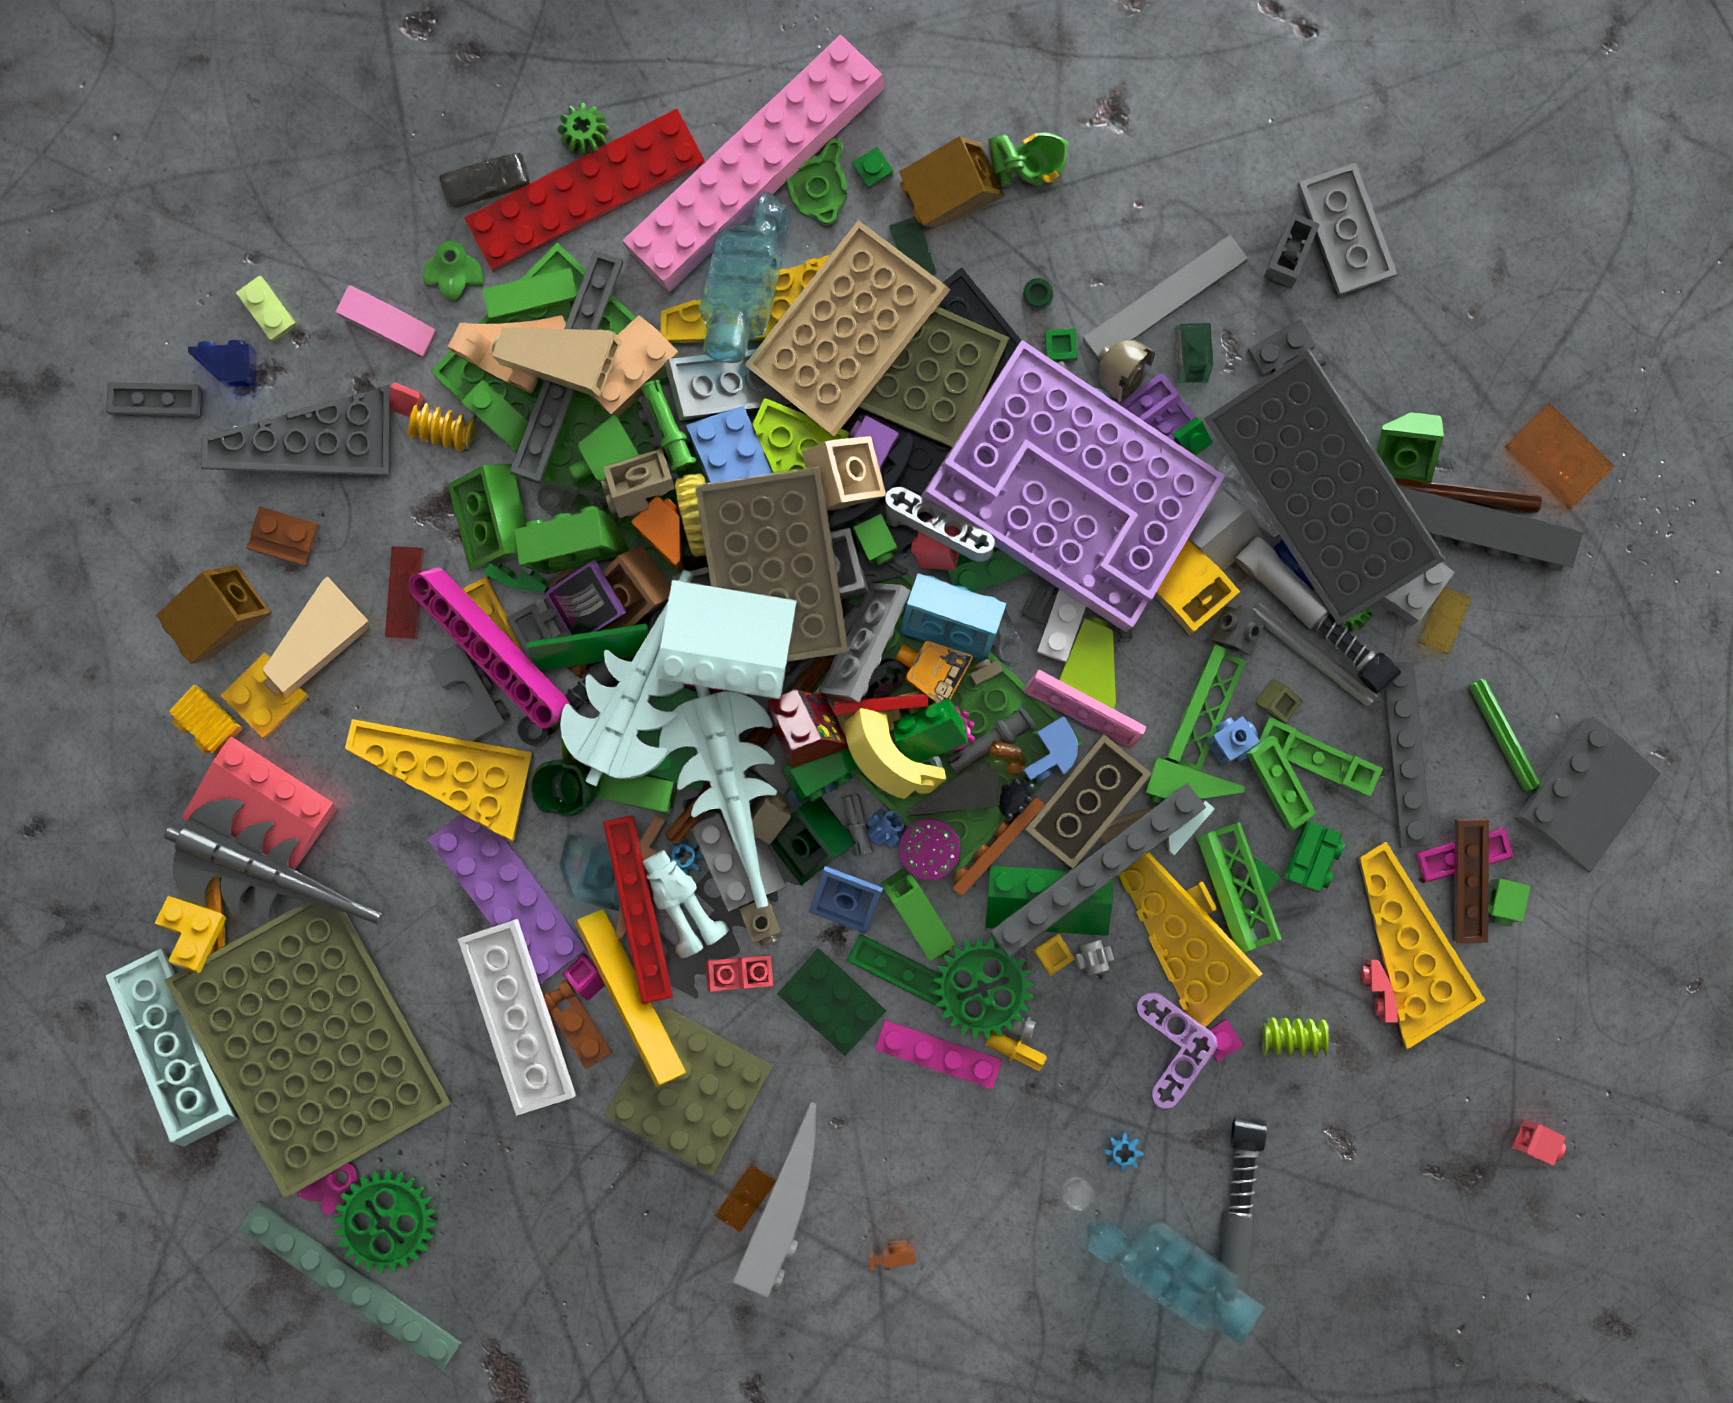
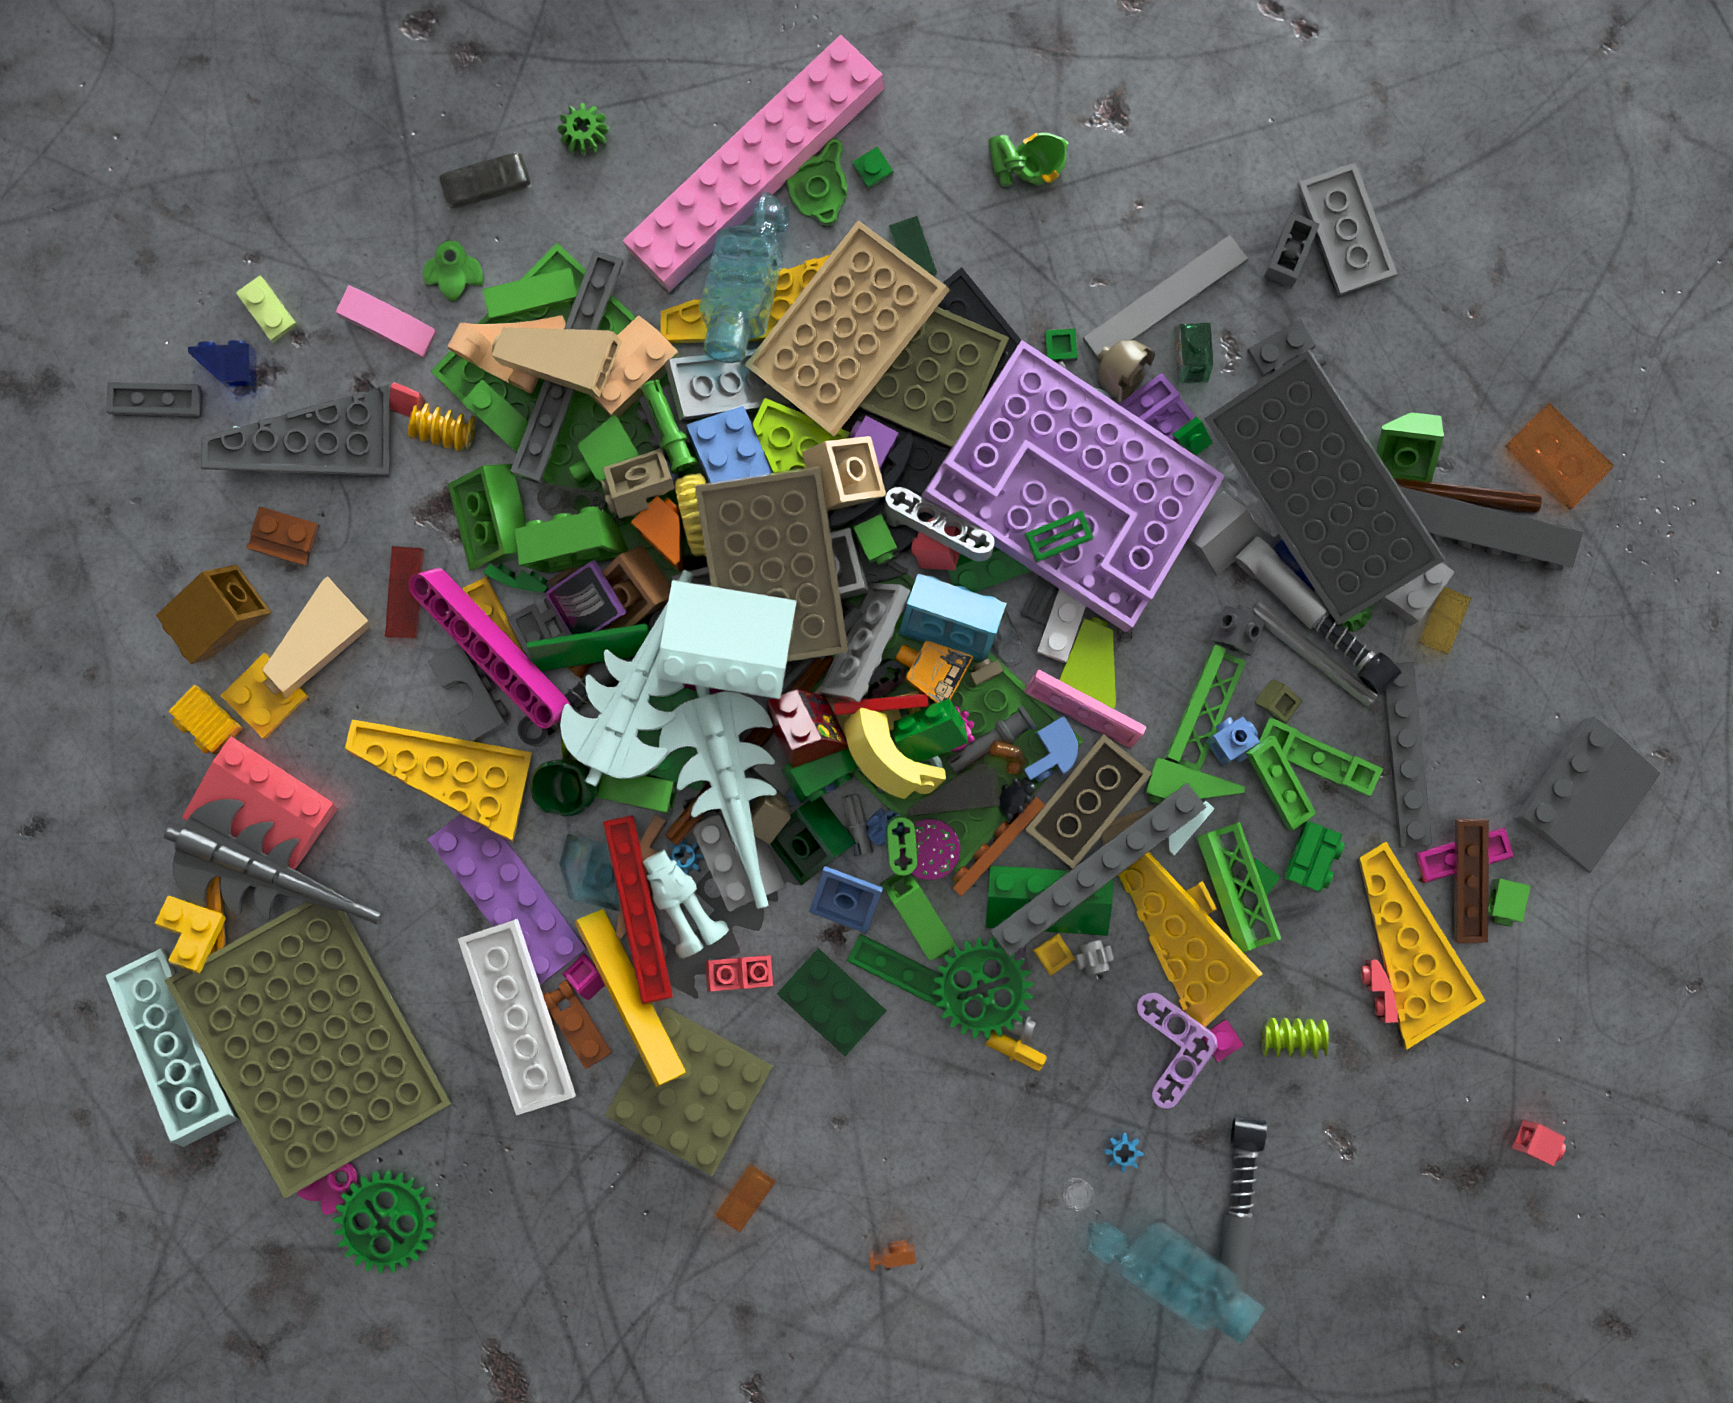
(350, 1285): sand green plate -> none
(584, 190): red plate -> none
(760, 923): dark tan brick -> none
(777, 1226): light grey slope -> none
(908, 845): none -> bright green beam
(938, 1054): dark pink plate -> none
(950, 182): pearl gold slope -> none
(1029, 536): none -> green tile
(1038, 294): dark green tile -> none
(1194, 588): yellow slope -> none
(1504, 735): bright green axle -> none

